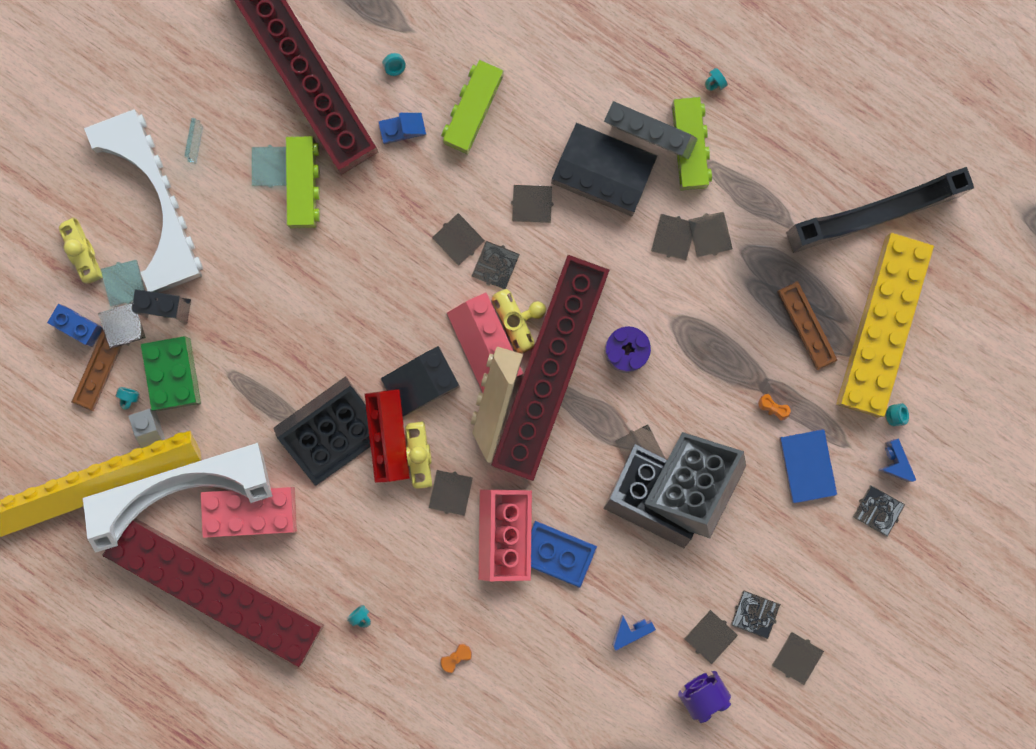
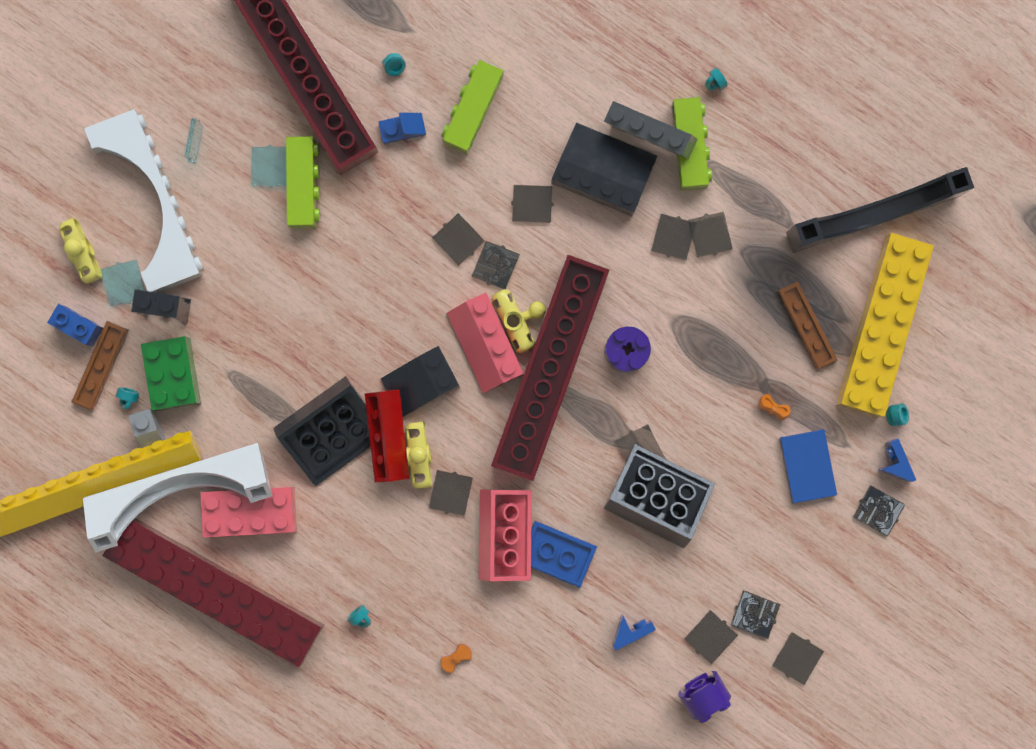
(121, 326): clear smoke piece -> none
(495, 399): tan slope -> none
(697, 483): dark grey slope -> none

